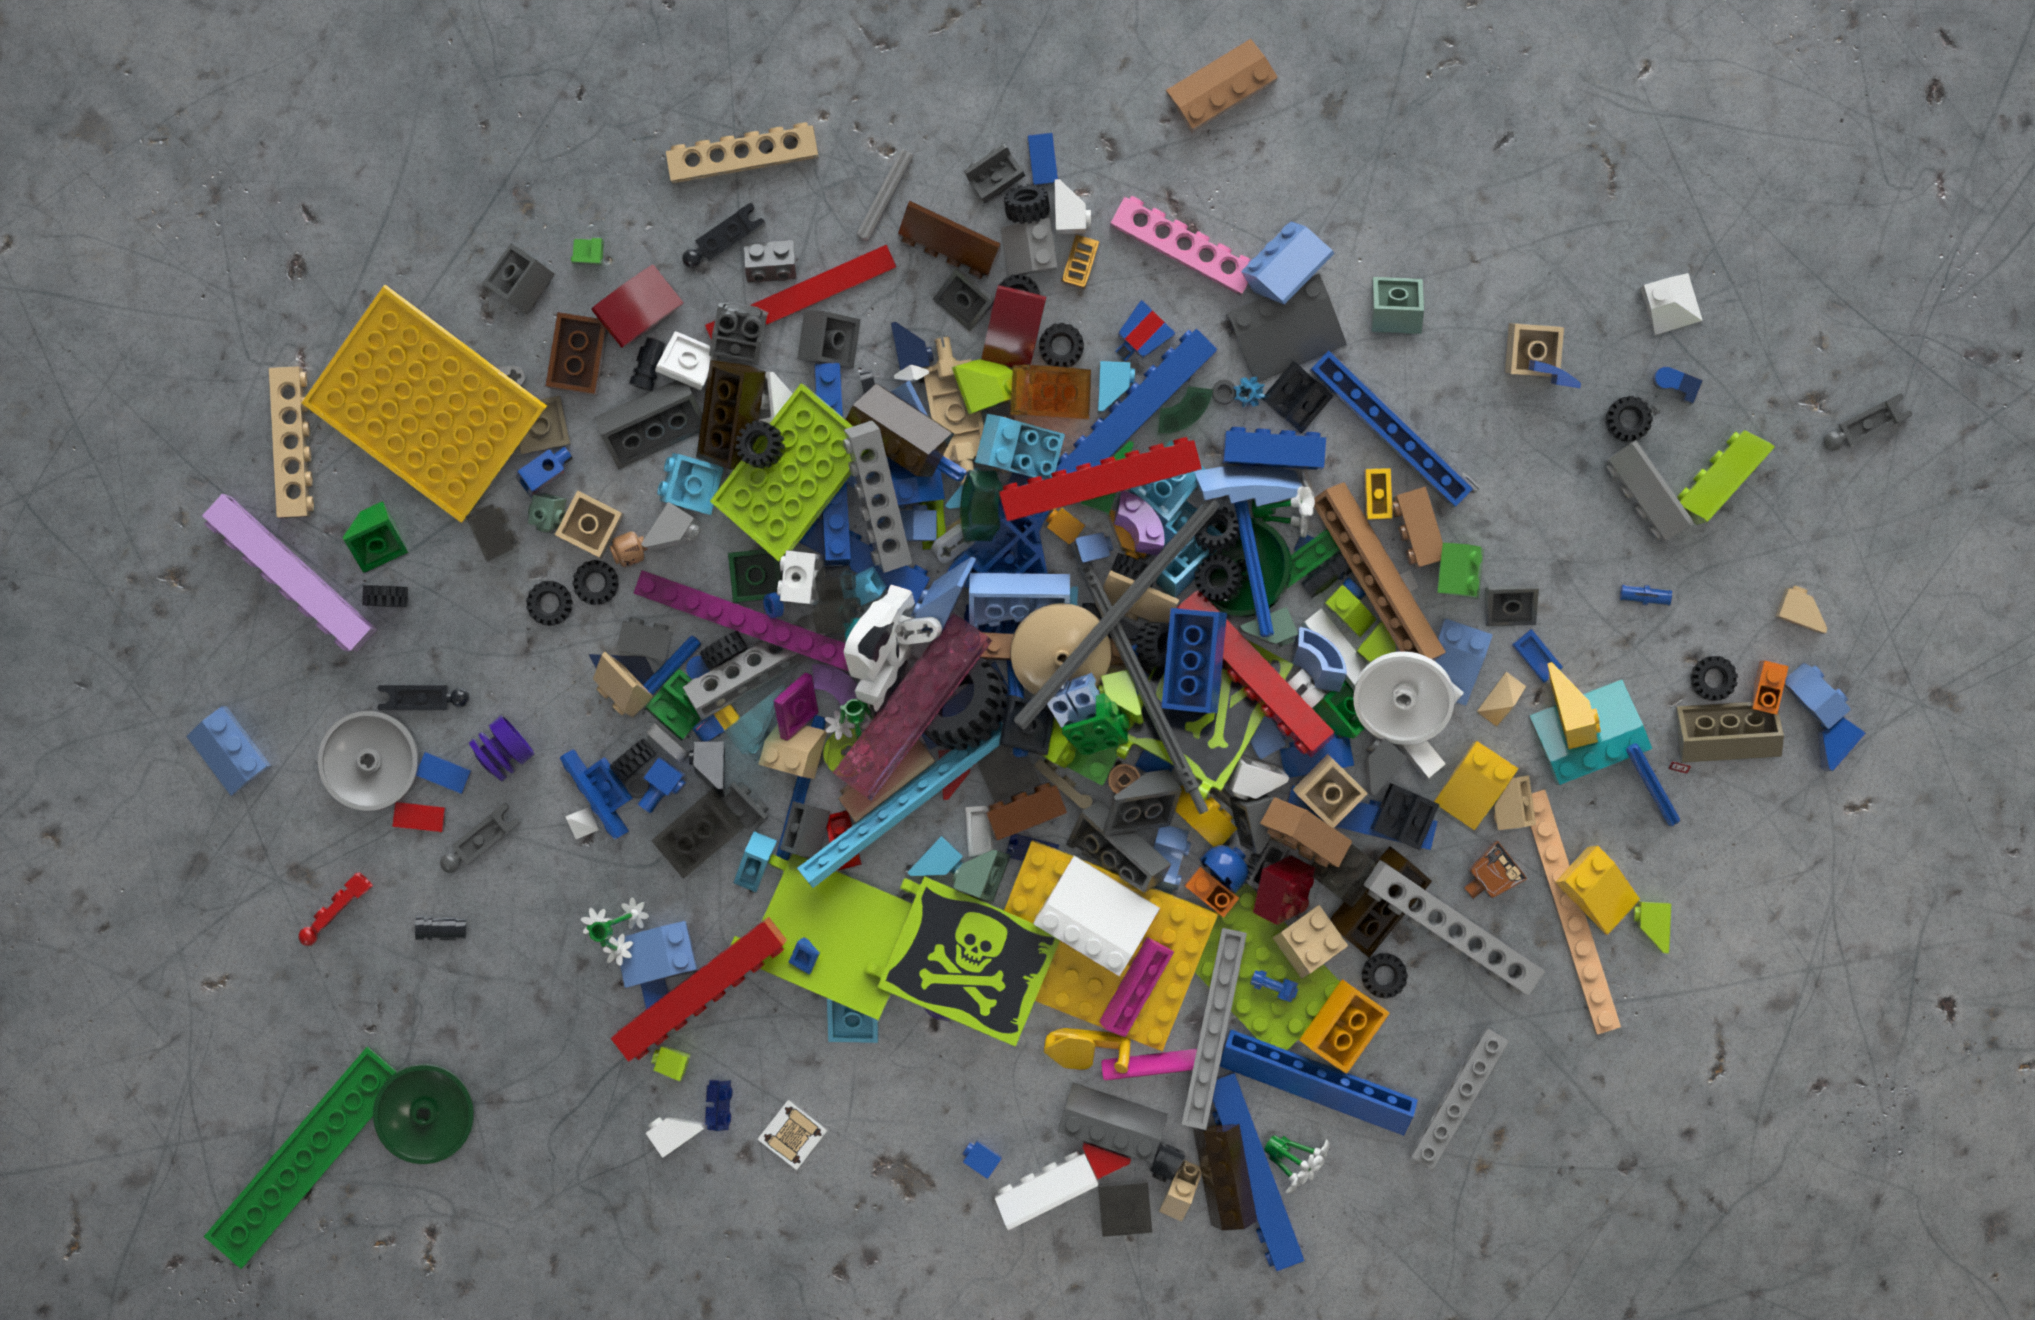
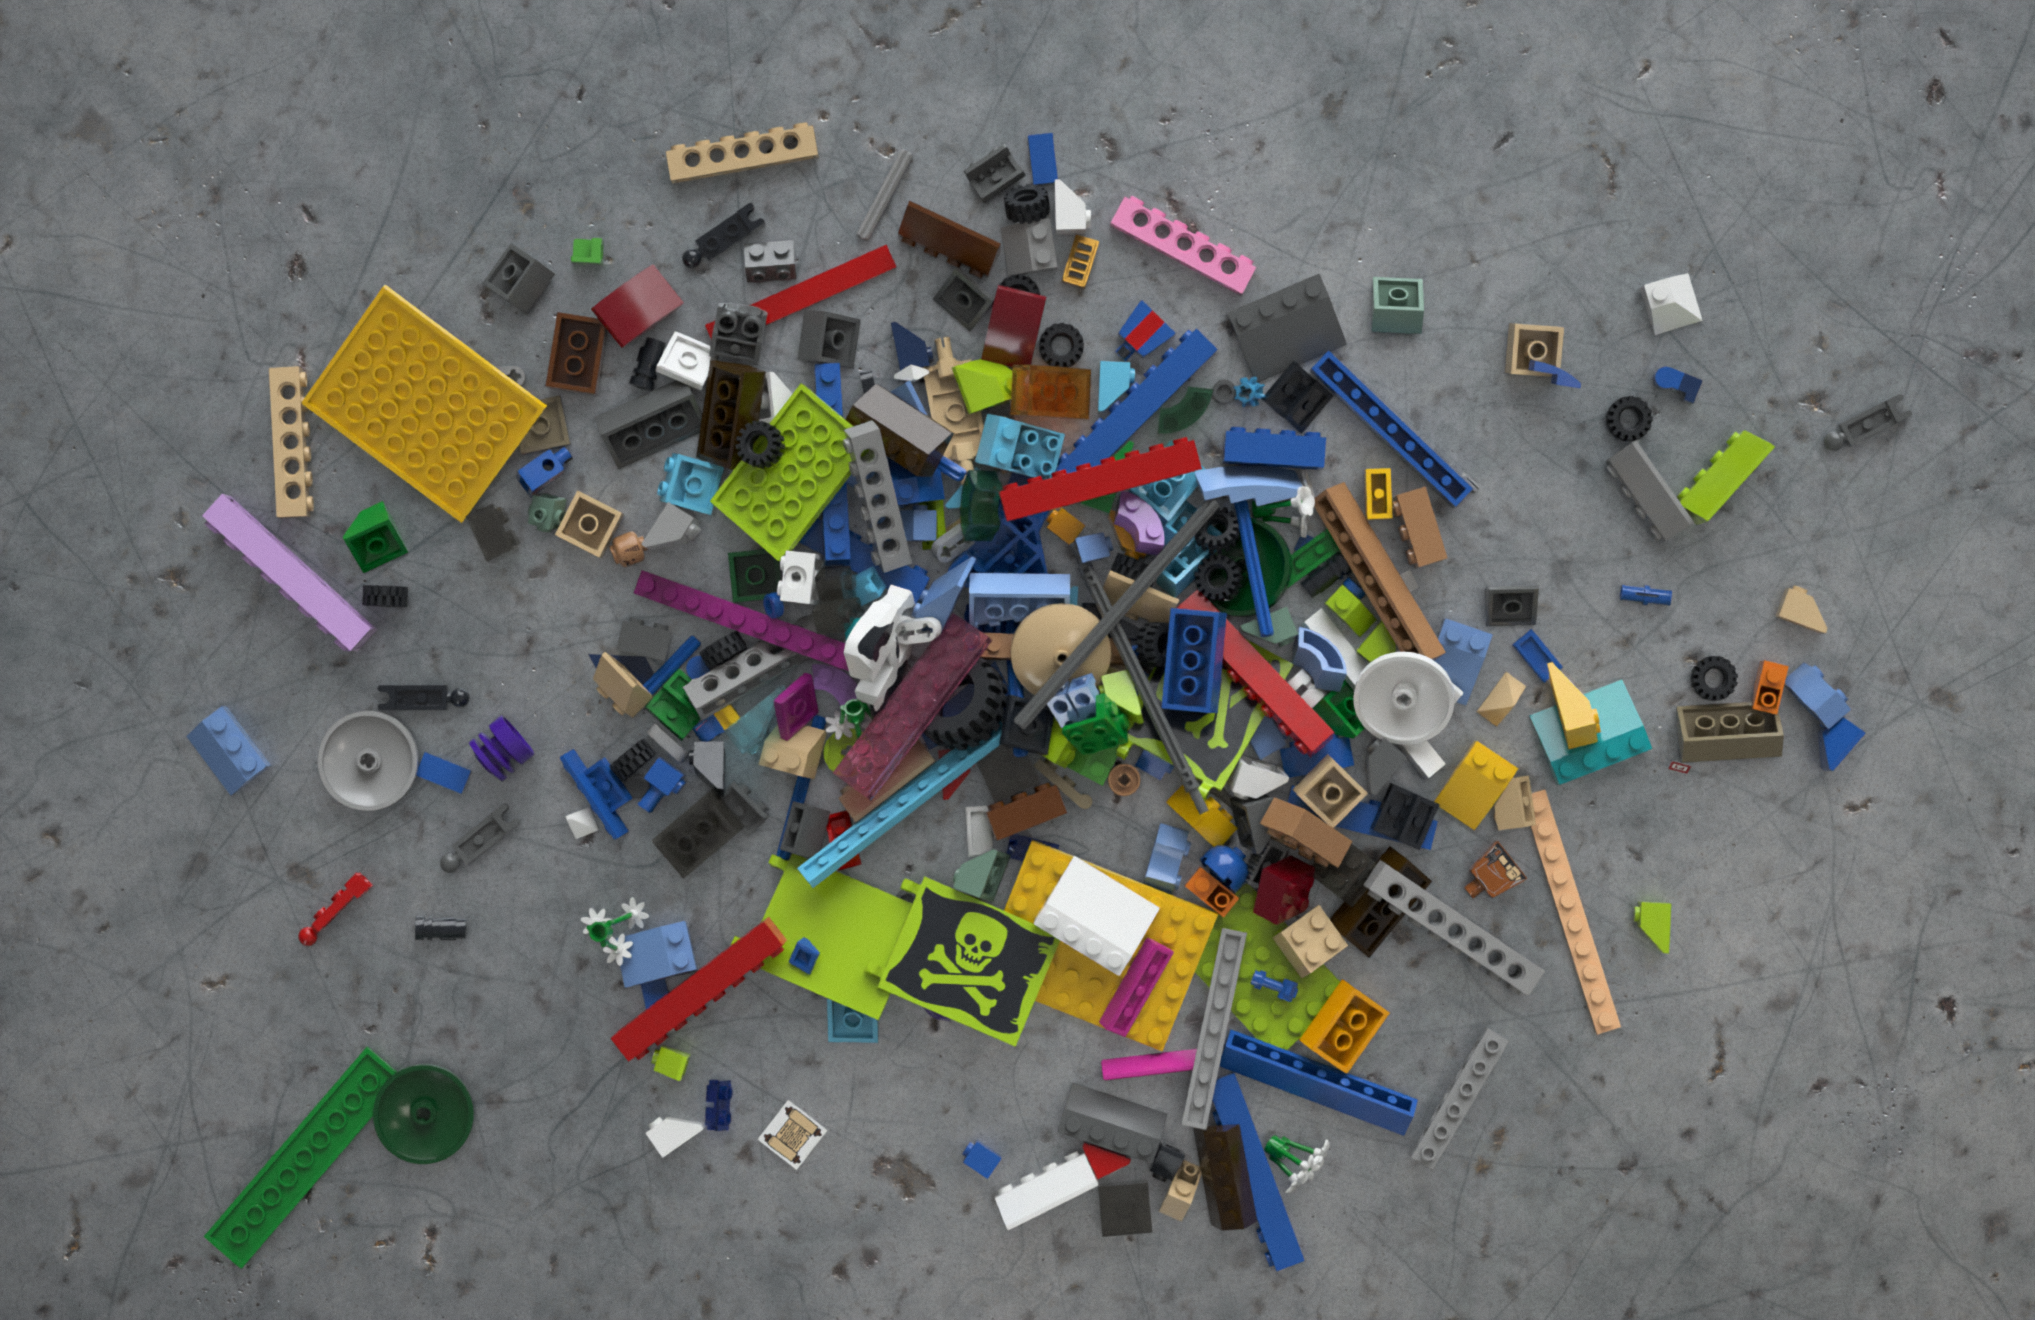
(419, 817): red tile -> none
(538, 592): black tyre -> none
(581, 576): black tyre -> none
(754, 861): medium azure slope -> none
(938, 860): medium azure slope -> none
(1076, 1047): yellow piece -> none
(1125, 852): dark grey wedge -> none
(1144, 804): dark grey slope -> none
(1222, 85): medium nougat slope -> none
(1286, 263): medium blue slope -> none
(1395, 986): black tyre -> none
(1461, 570): bright green slope -> none
(1598, 888): yellow slope -> none
(1653, 784): blue axle -> none

